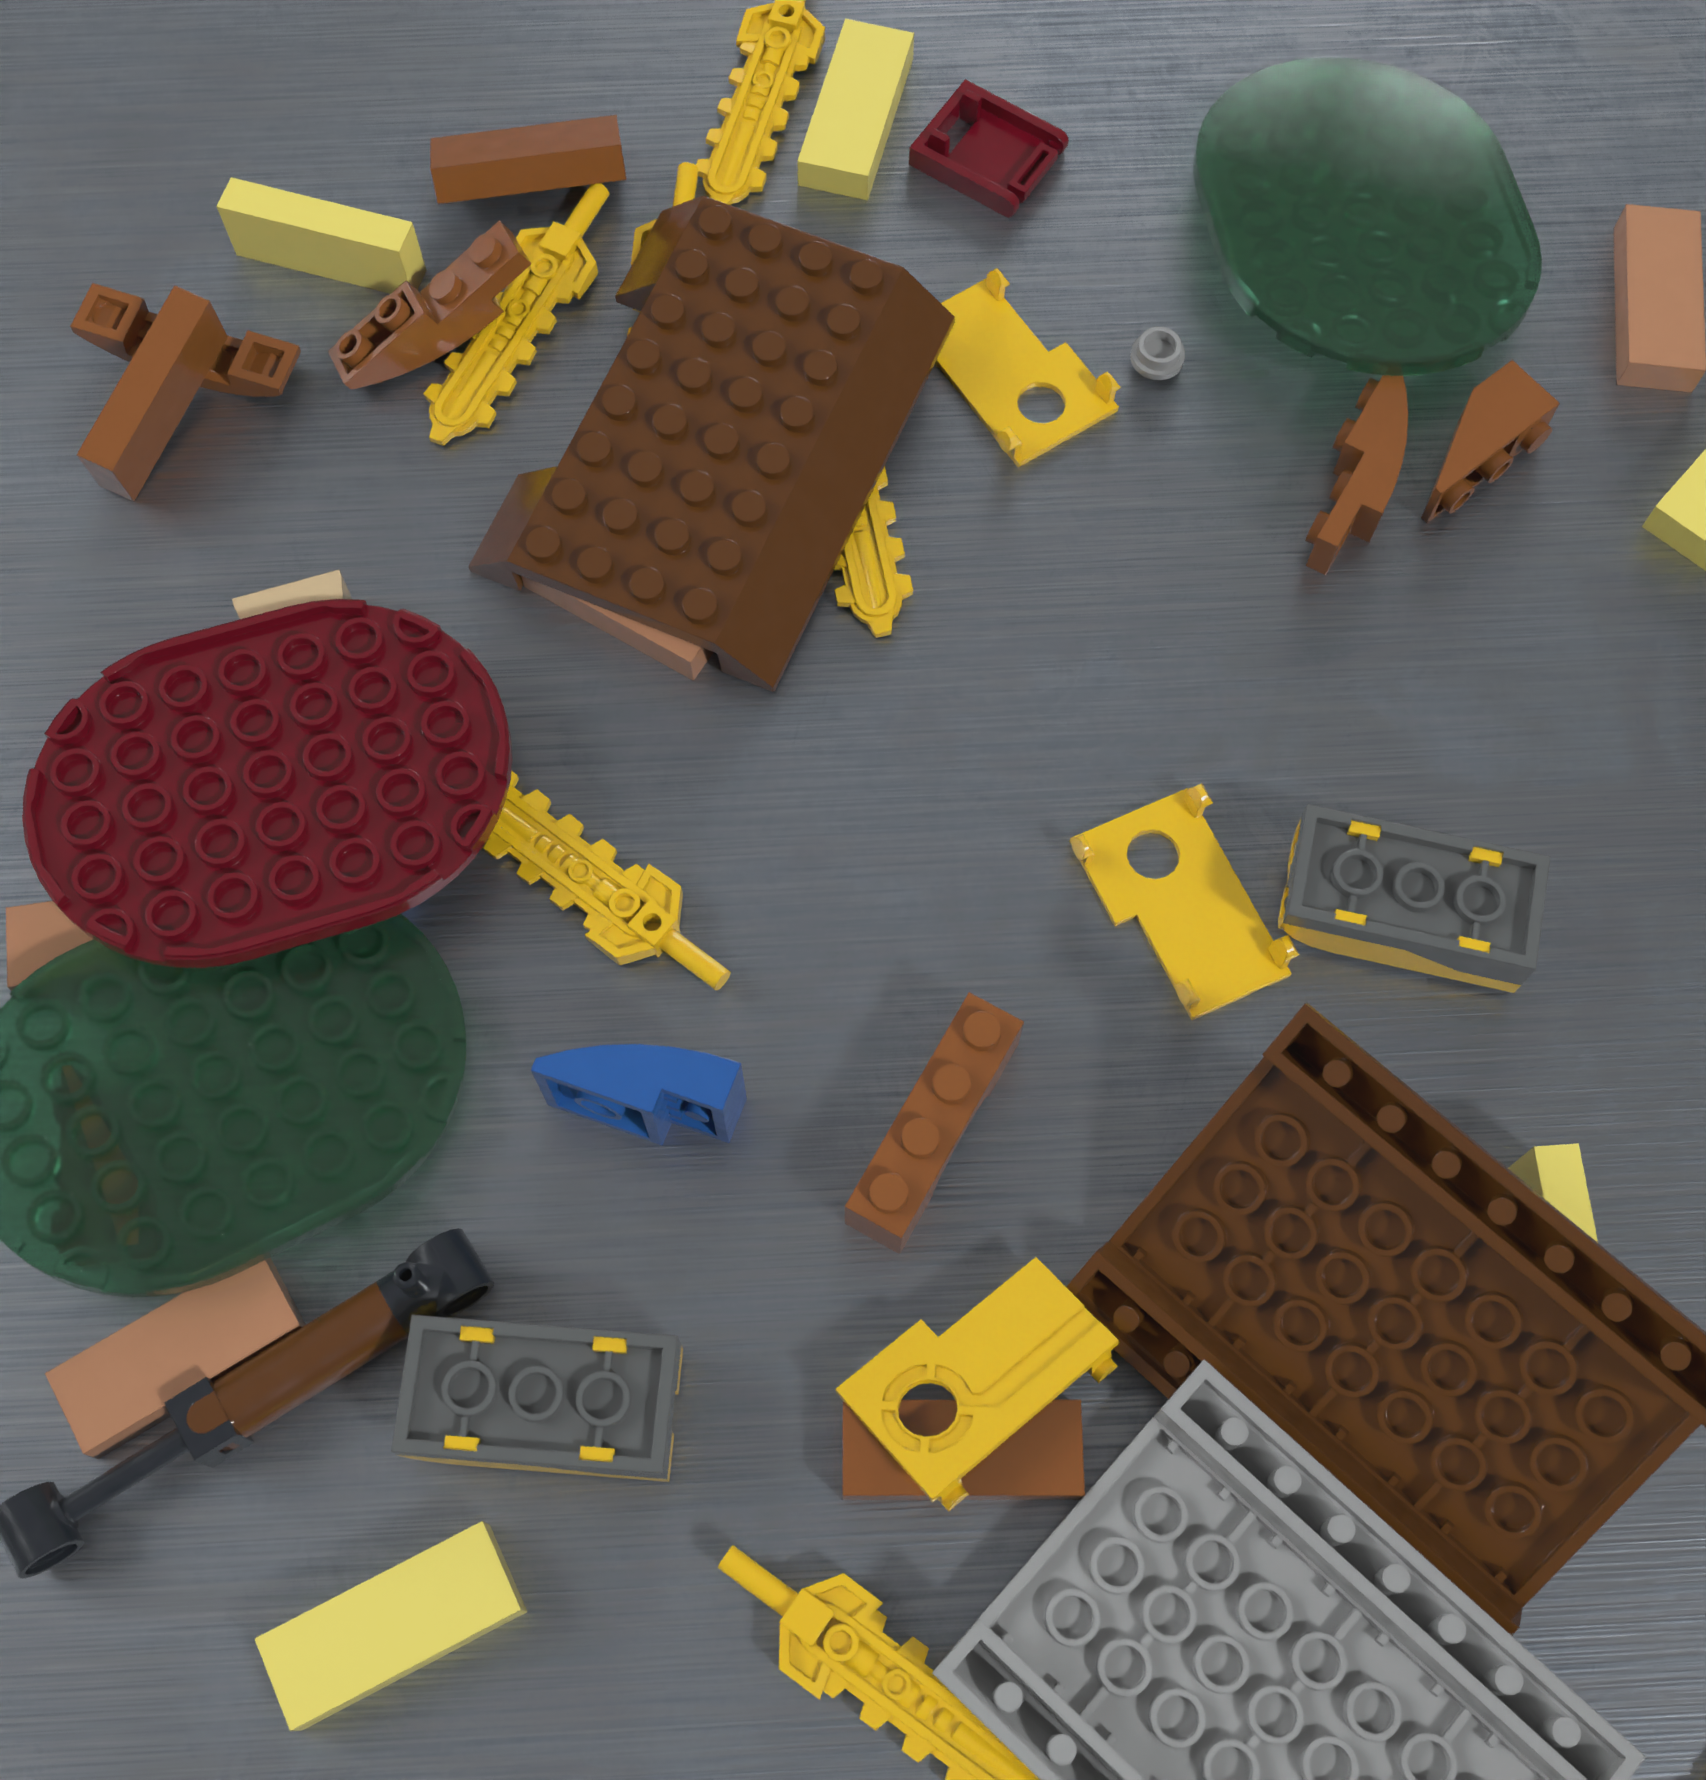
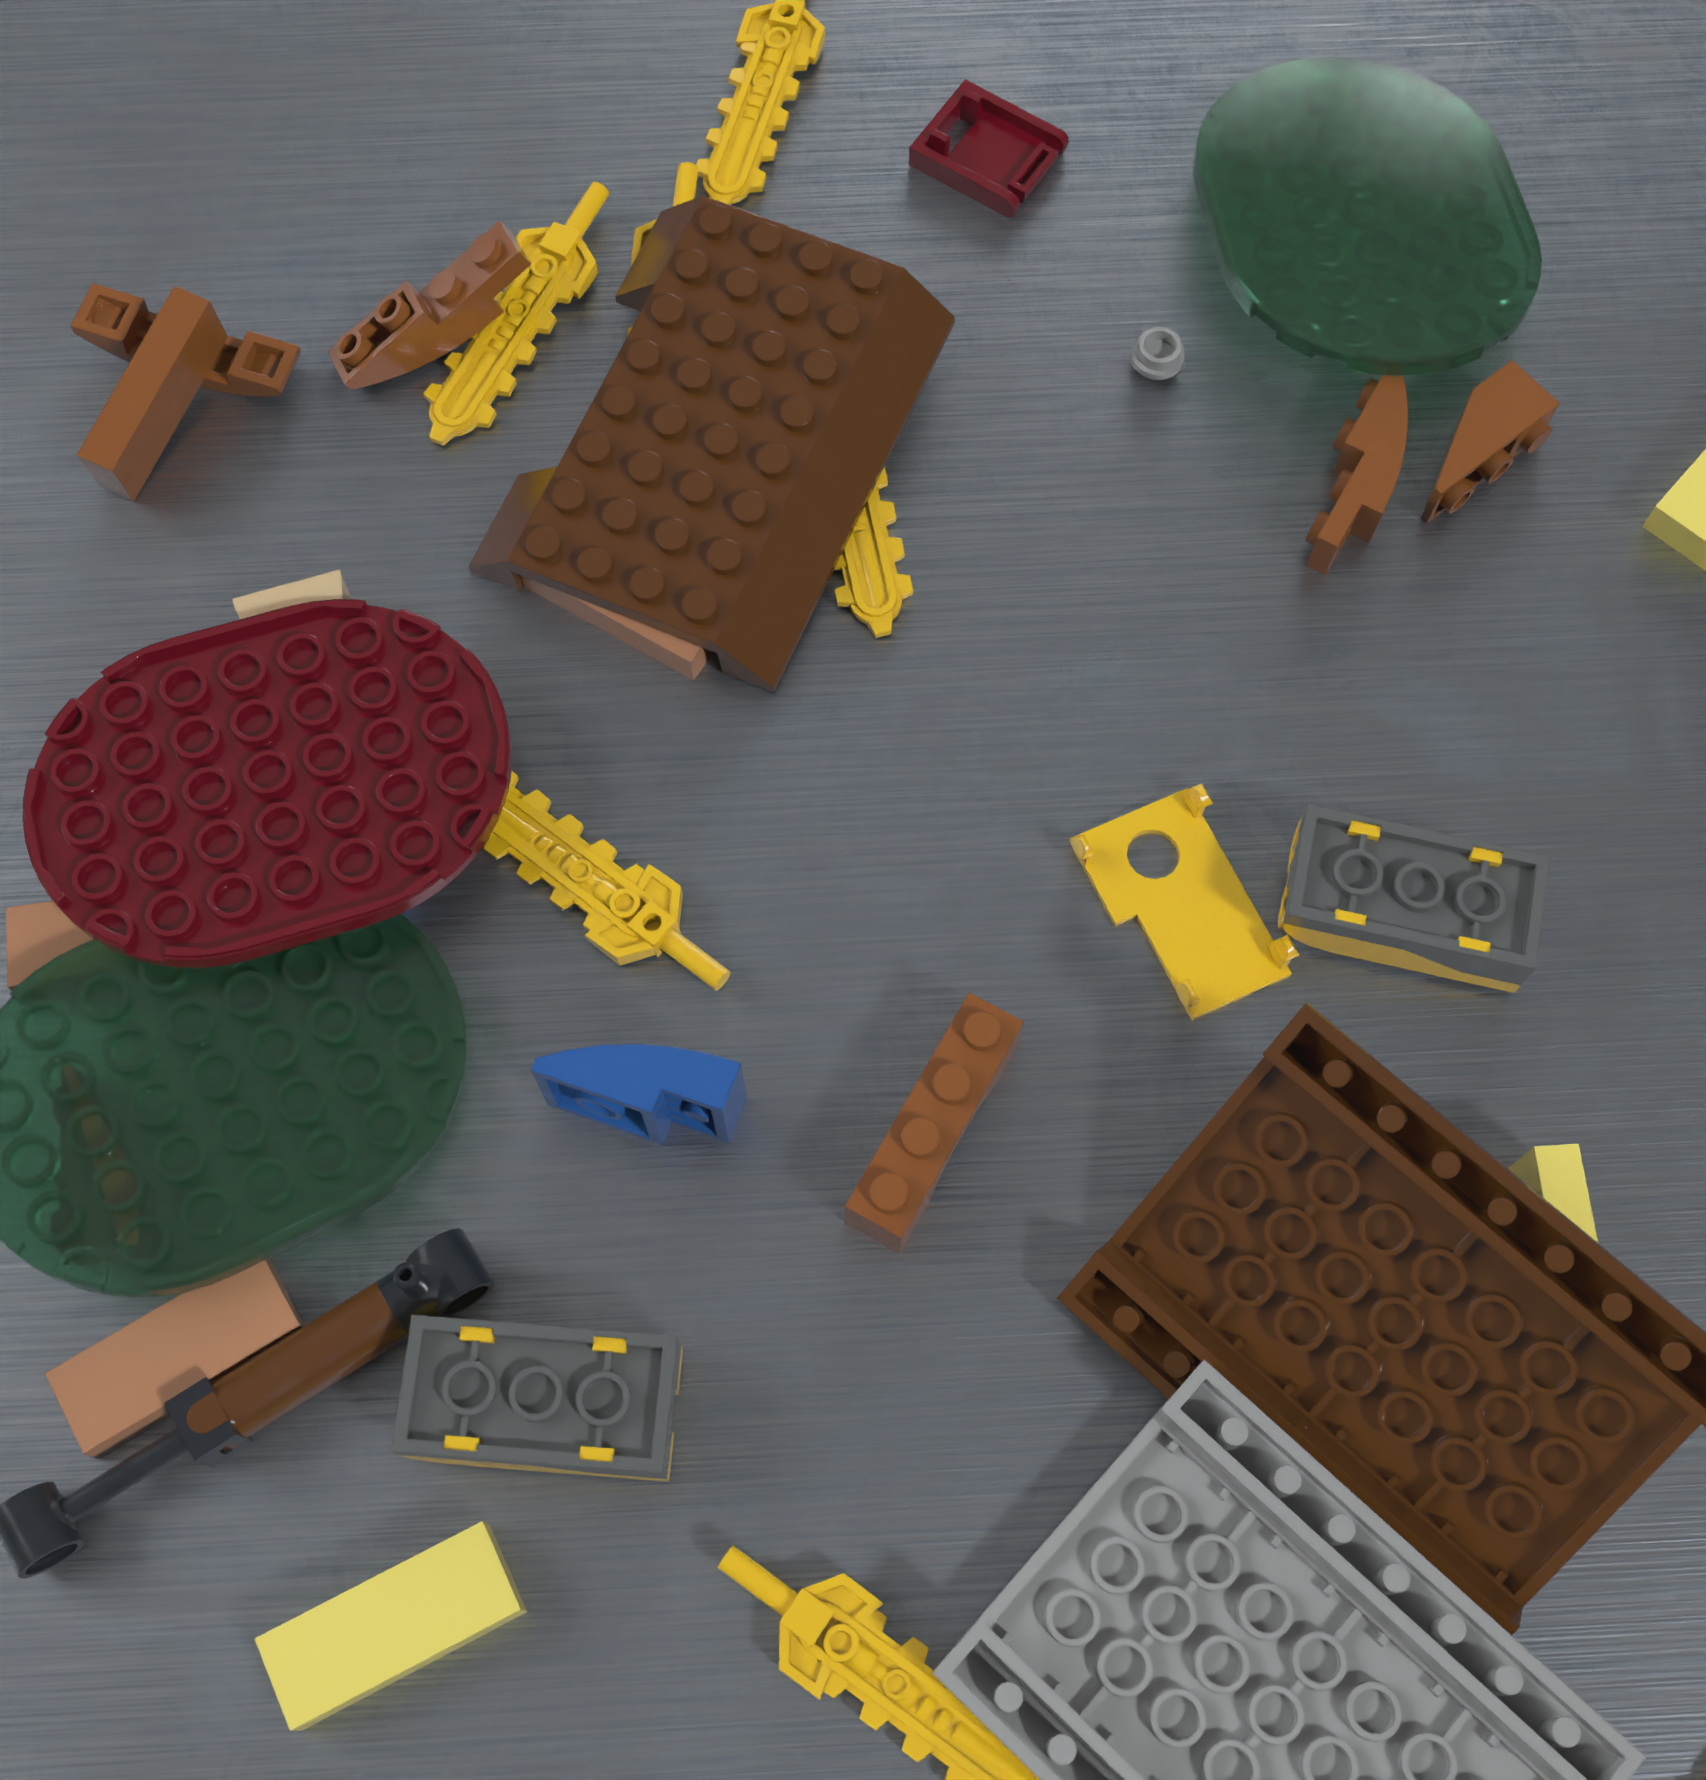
(321, 237): light yellow piece -> none
(526, 159): dark orange piece -> none
(855, 109): light yellow piece -> none
(997, 358): yellow piece -> none
(997, 1363): yellow piece -> none
(1033, 1464): dark orange piece -> none
(1659, 298): nougat piece -> none

